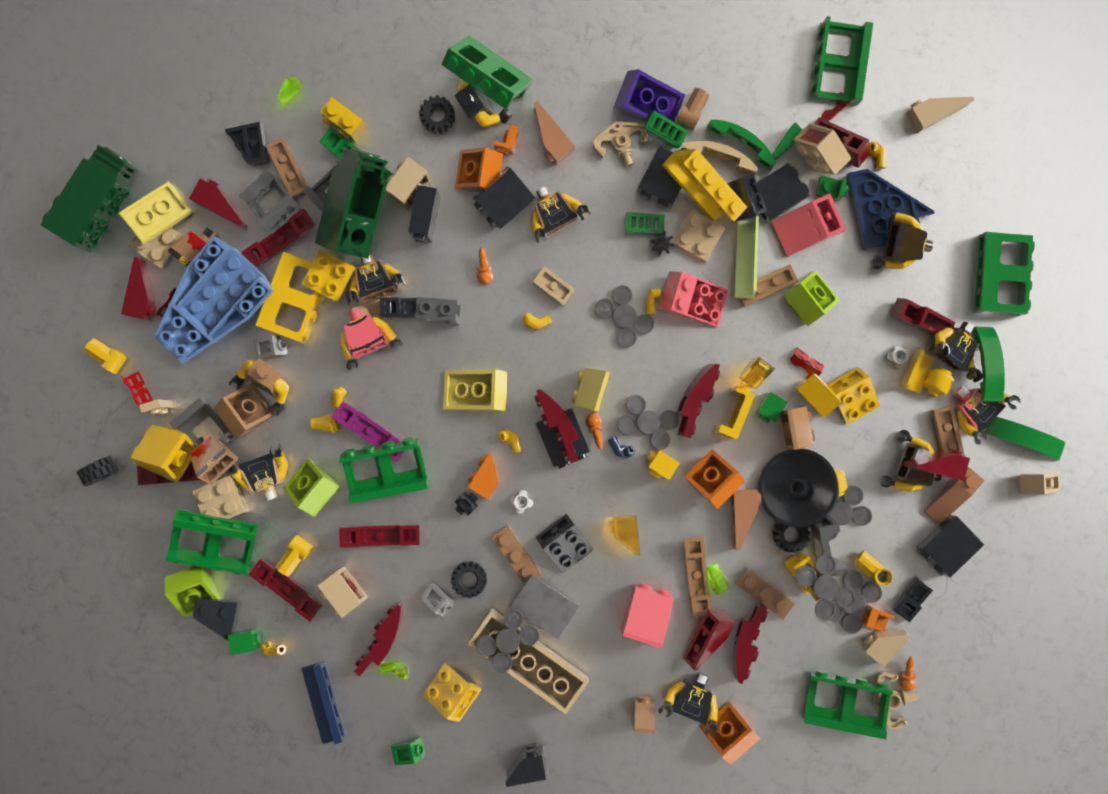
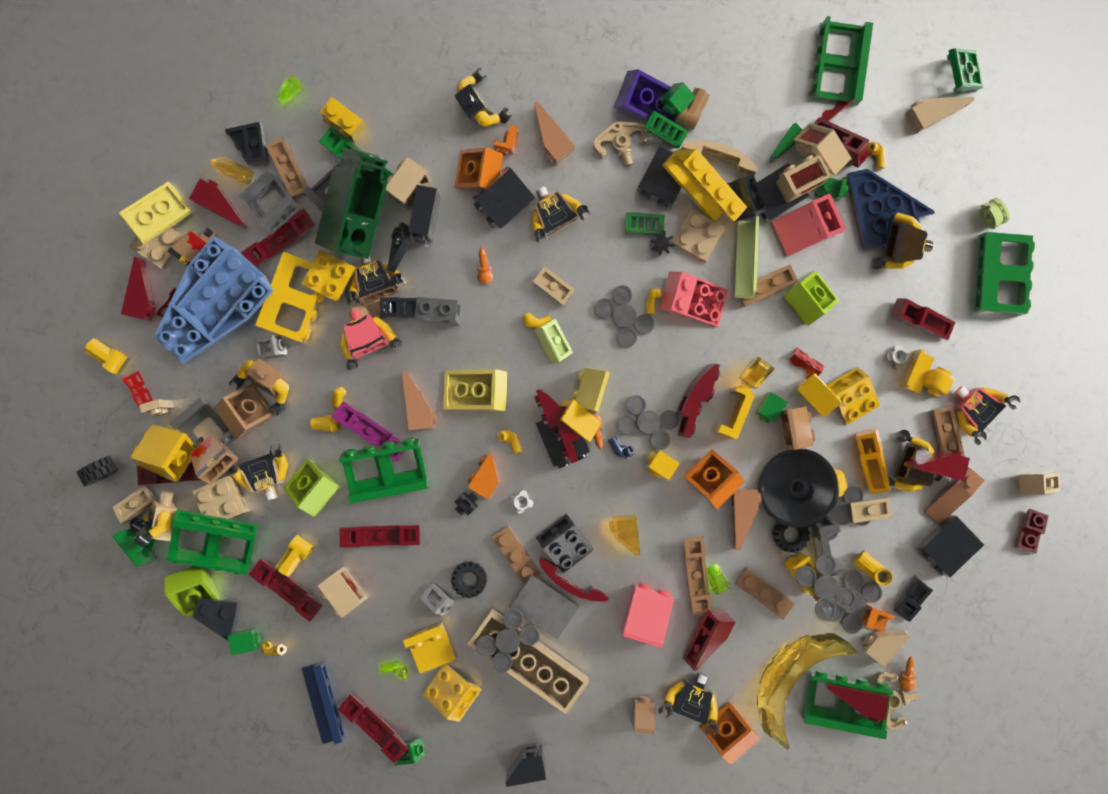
(90, 199): dark green piece -> none
(126, 541): none -> green piece
(133, 504): none -> tan plate
(158, 520): none -> torso
(233, 169): none -> clear yellow slope
(374, 727): none -> dark red slope
(386, 634): dark red slope -> none
(399, 245): none -> black wing
(417, 408): none -> nougat slope
(430, 647): none -> yellow bracket
(431, 104): black tyre -> none
(486, 71): green window -> none
(553, 341): none -> yellowish green slope
(579, 419): none -> yellow panel
(593, 594): none -> dark red slope
(677, 98): none -> green brick
(744, 650): dark red slope -> none
(764, 156): green slope -> none
(786, 670): none -> clear yellow windscreen
(803, 178): none -> tan piece
(868, 703): none -> dark red slope
(870, 510): none -> tan plate
(873, 461): none -> light orange slope
(957, 350): torso -> none
(974, 78): none -> green piece
(992, 364): green slope -> none
(993, 213): none -> yellowish green wheel
(1026, 437): green slope -> none
(1030, 531): none -> dark red slope

